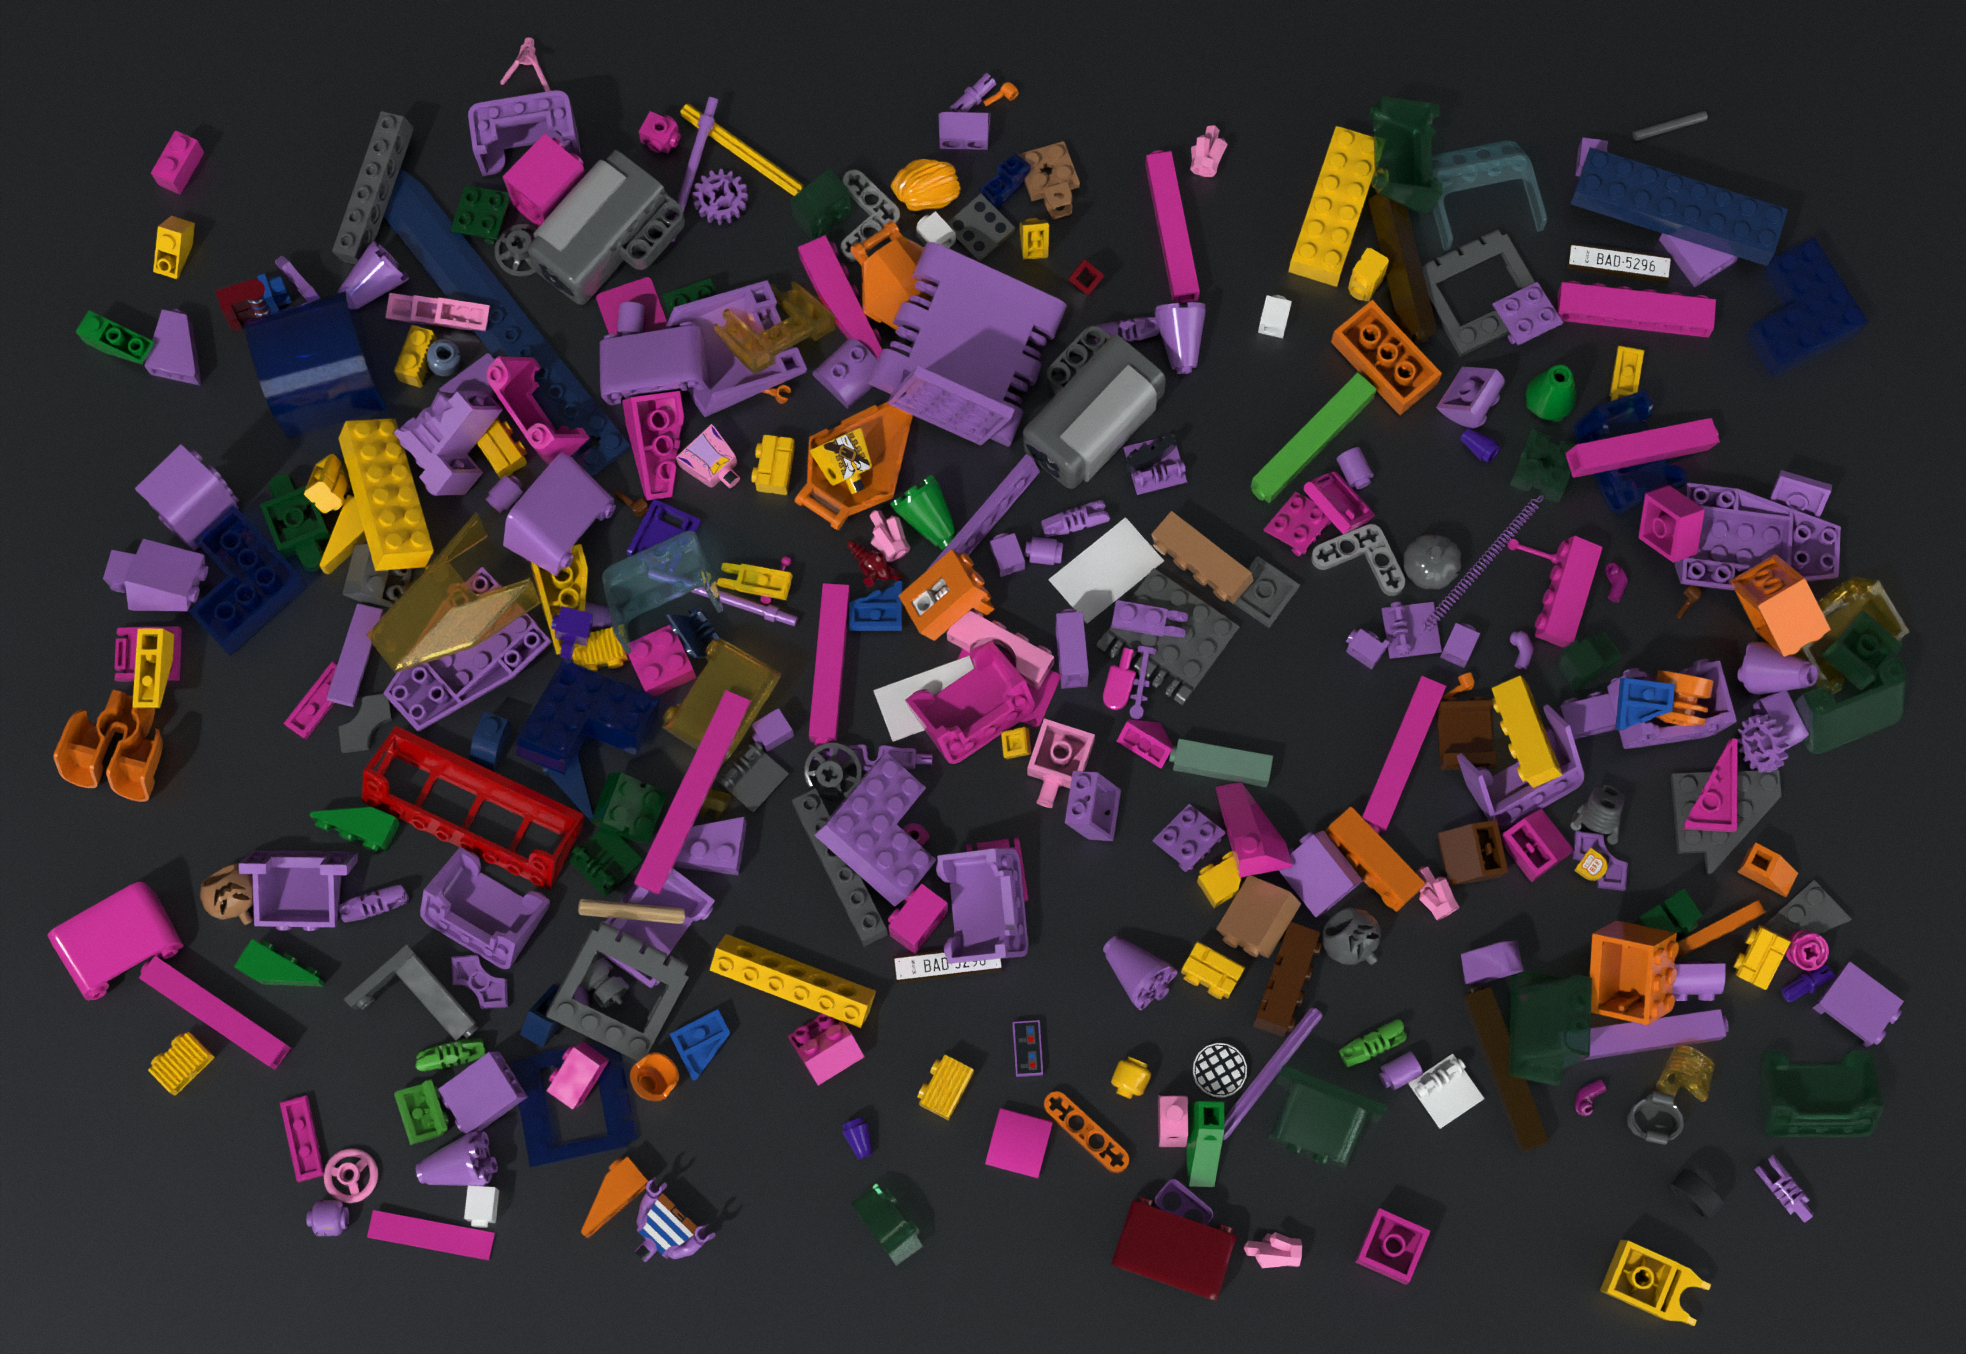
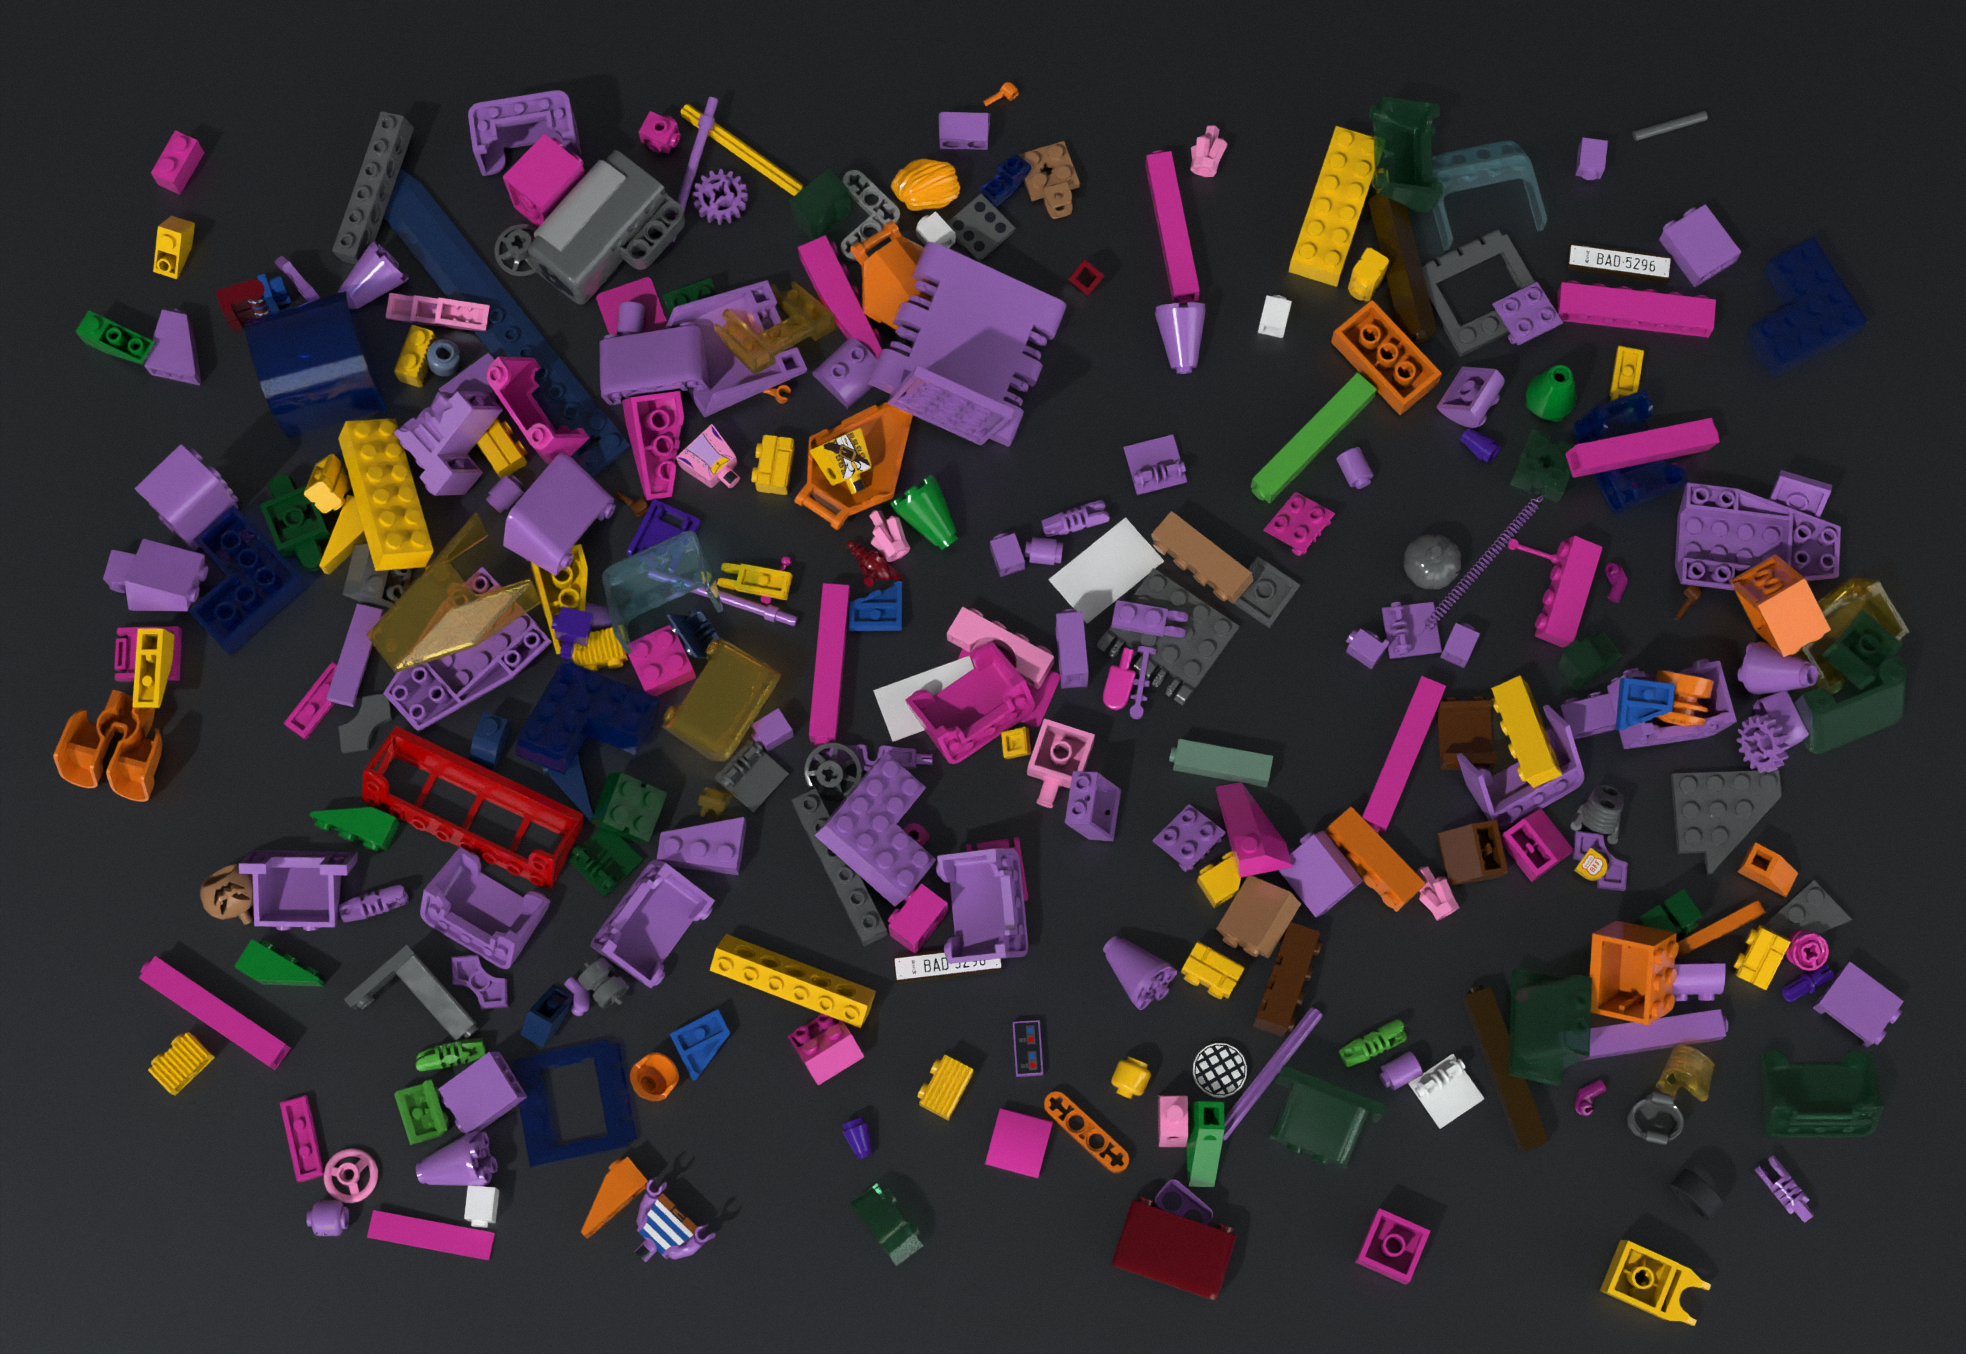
(114, 938): dark pink windscreen -> none
(481, 213): dark green hinge -> none
(527, 57): bright pink plant -> none
(577, 1074): brick -> none
(600, 1026): dark grey hinge -> none
(631, 911): tan axle -> none
(692, 792): dark pink tile -> none
(945, 595): orange brick -> none
(974, 94): medium lavender pin -> none
(993, 508): medium lavender tile -> none
(1034, 238): yellow slope -> none
(1093, 407): piece -> none
(1131, 329): medium lavender hinge -> none
(1145, 458): black slope -> none
(1147, 740): dark pink slope -> none
(1276, 1251): bright pink rock -> none
(1338, 501): dark pink container -> none
(1352, 936): dark grey piece -> none
(1370, 550): light grey beam -> none
(1466, 684): orange hand -> none
(1491, 962): medium lavender piece -> none
(1525, 648): medium lavender arm -> none
(1671, 523): dark pink brick -> none
(1679, 206): dark blue brick -> none
(1717, 802): dark pink wing -> none

